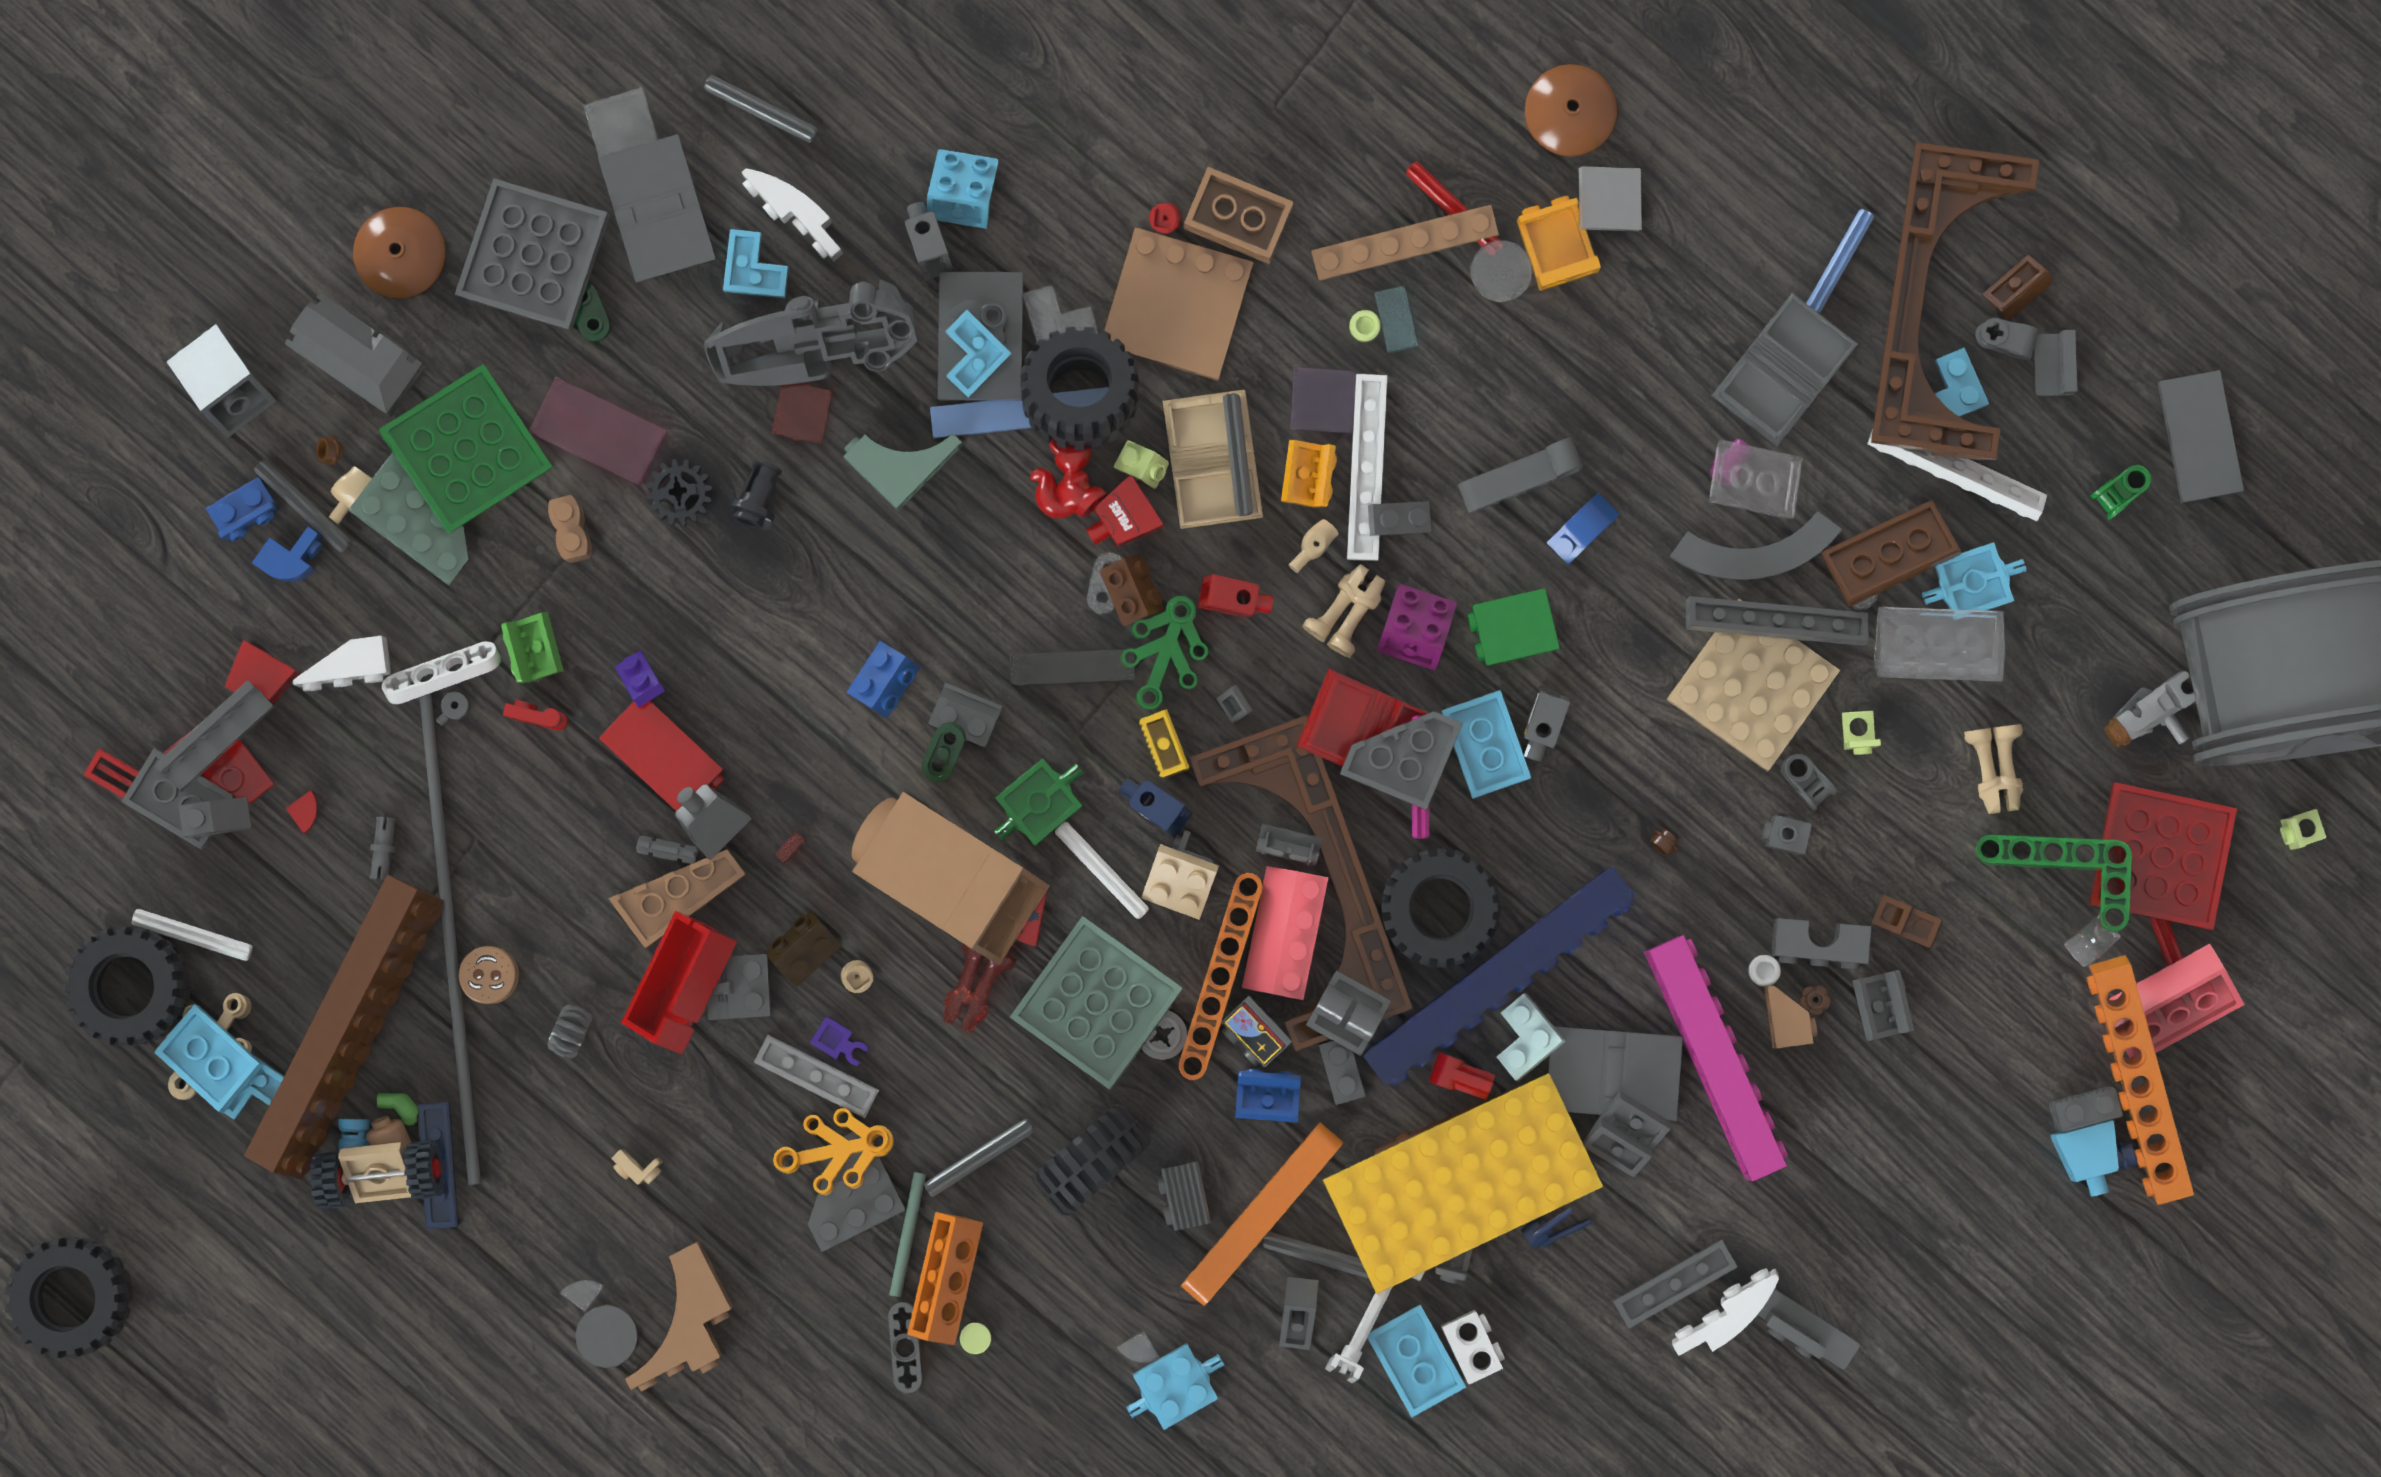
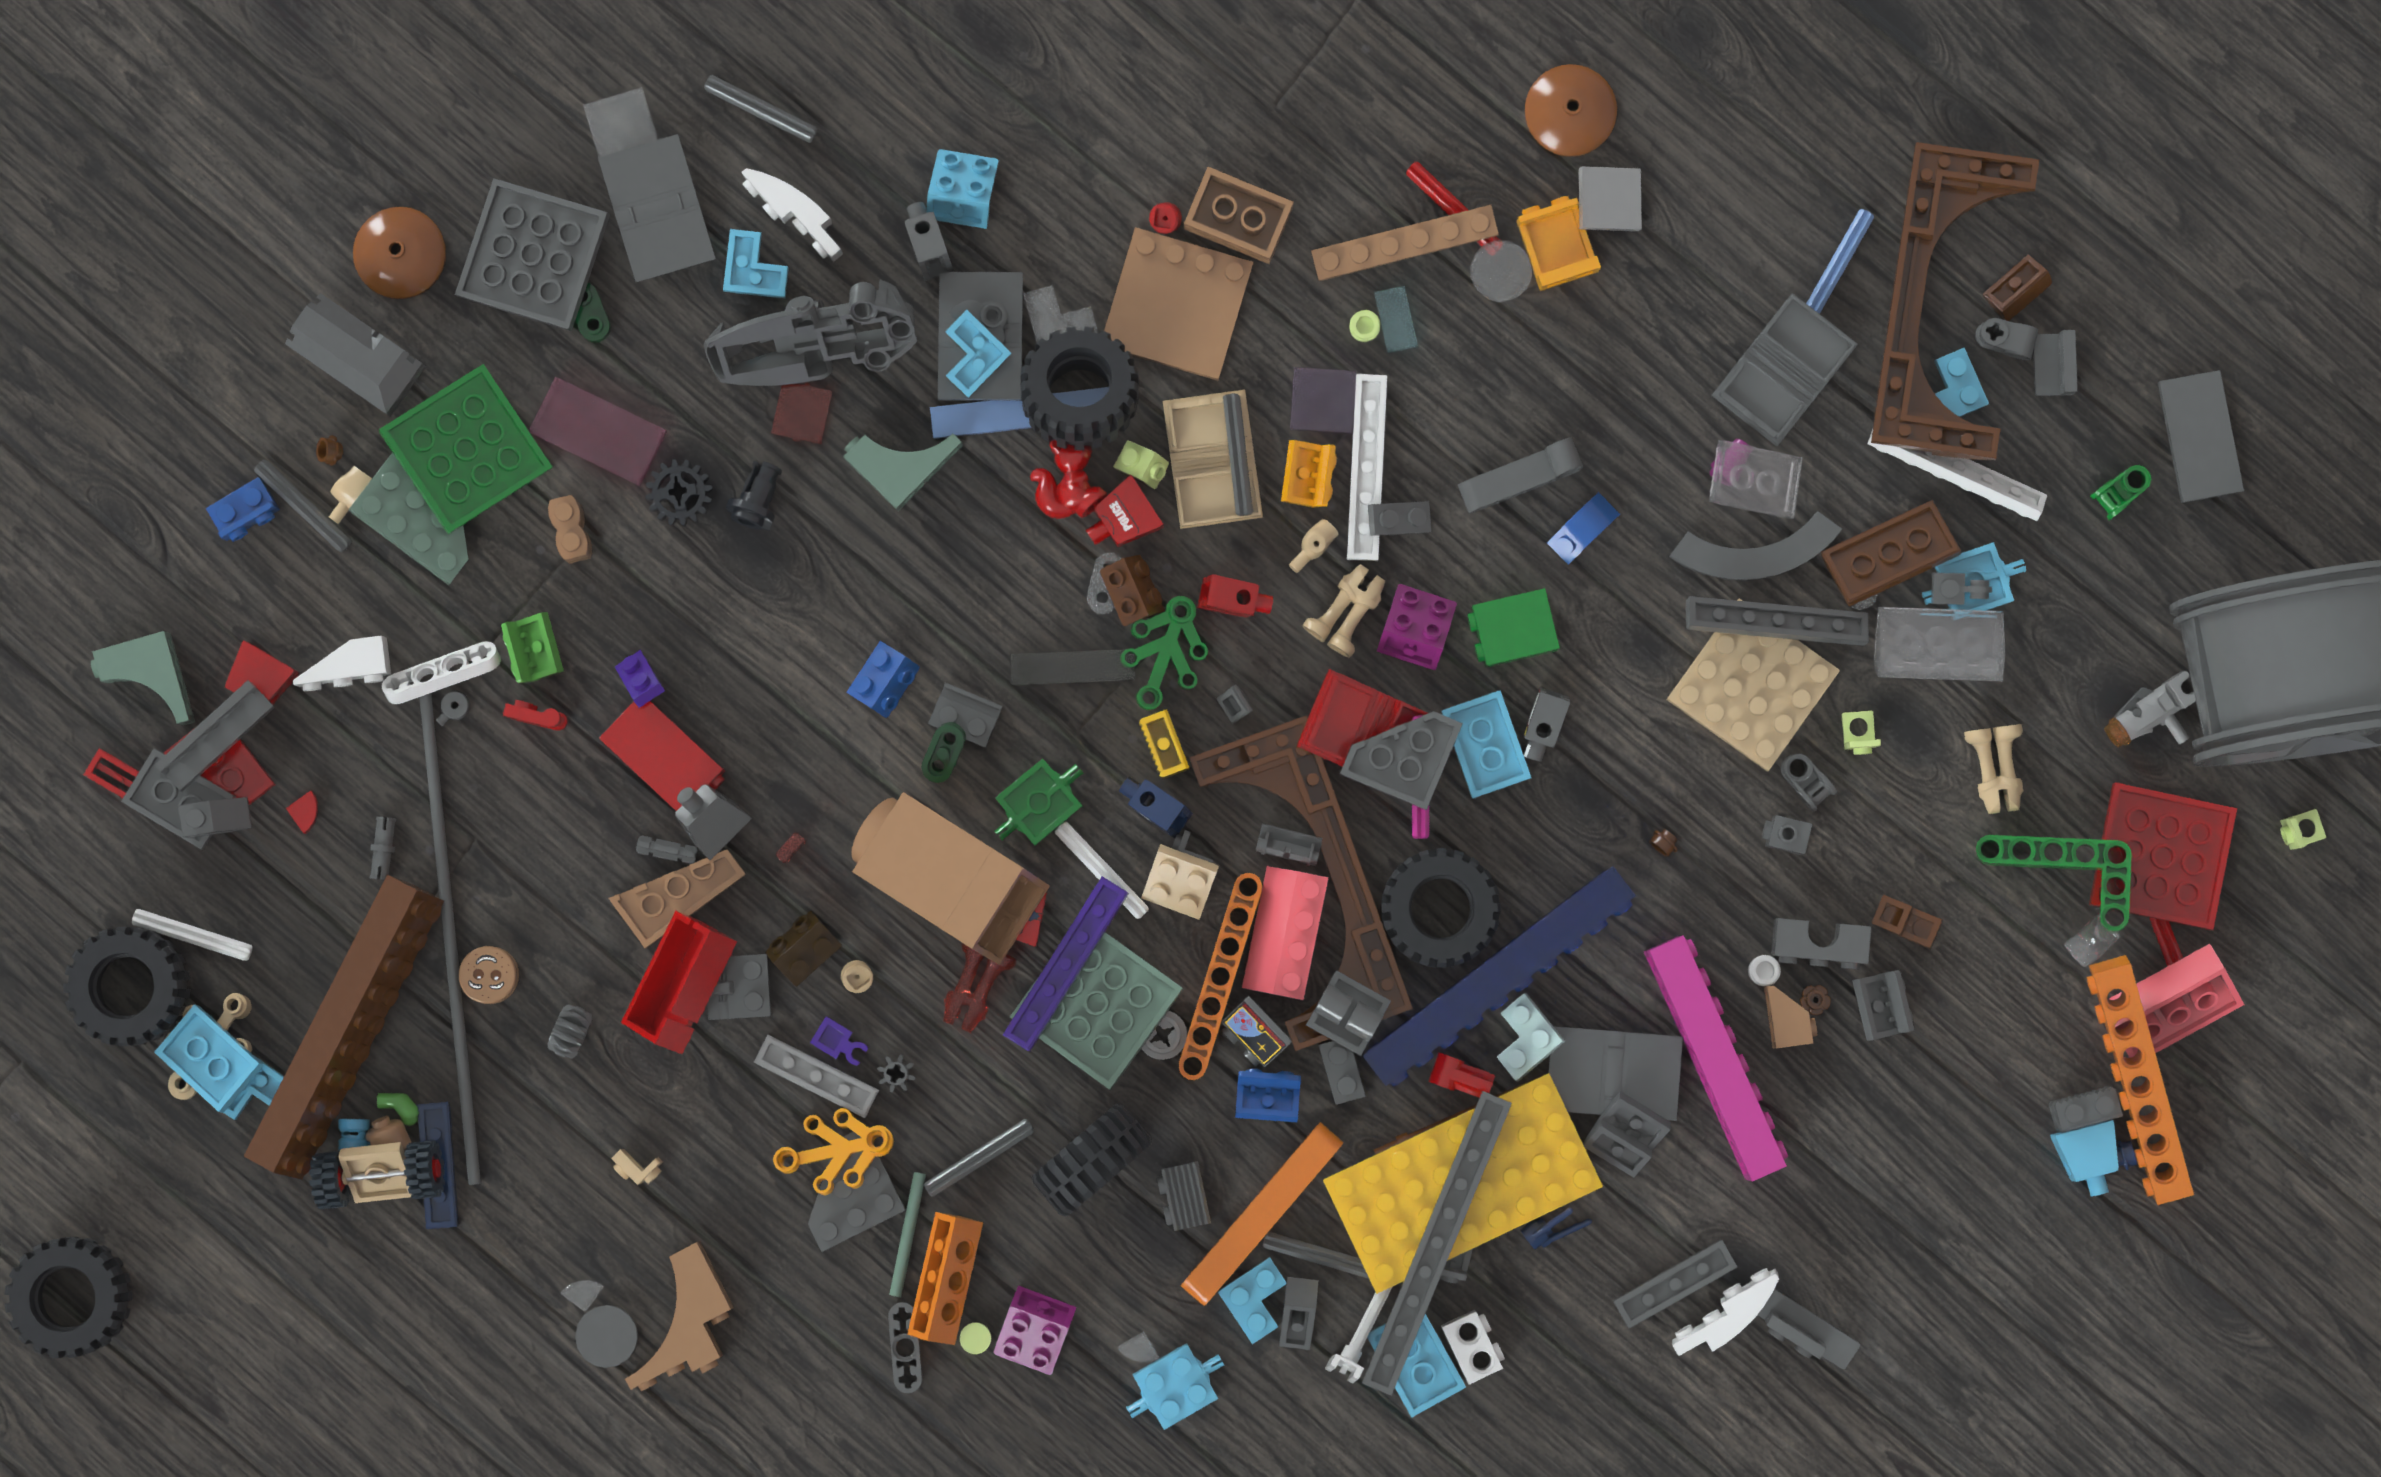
(149, 662): none -> sand green arch
(221, 381): slope -> none
(287, 564): blue brick -> none
(892, 1065): none -> dark grey gear
(1034, 1330): none -> magenta bracket
(1065, 964): none -> dark purple tile
(1246, 1295): none -> medium azure plate
(1436, 1243): none -> dark grey plate
(1951, 588): none -> dark grey plate

